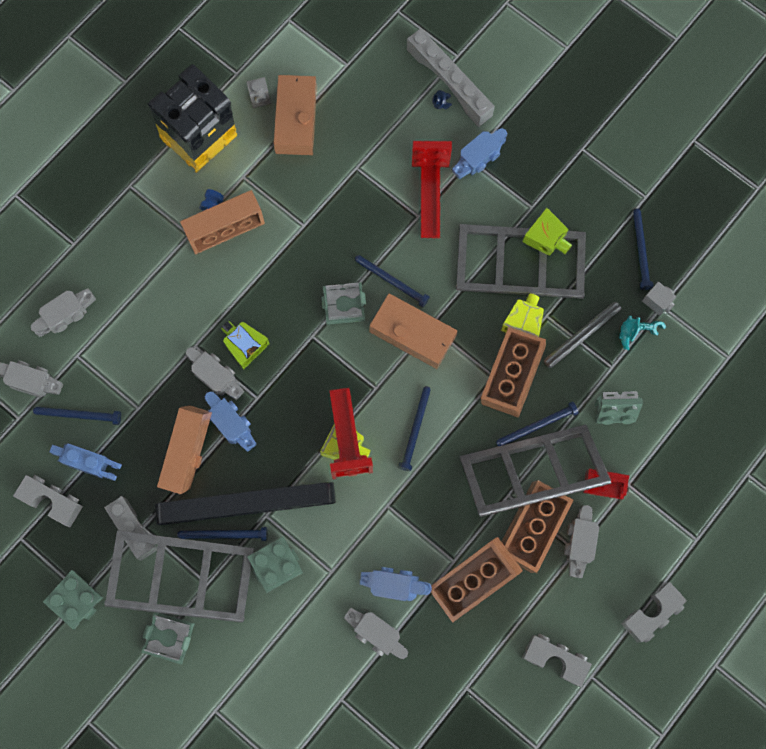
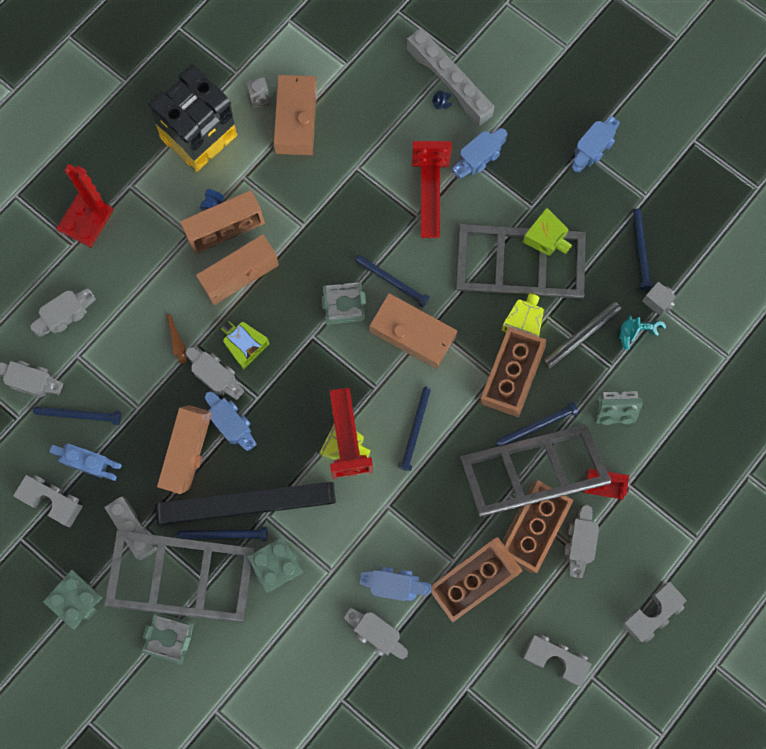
(87, 212): none -> red bracket
(178, 347): none -> dark orange piece
(238, 269): none -> nougat brick
(594, 142): none -> medium blue hinge

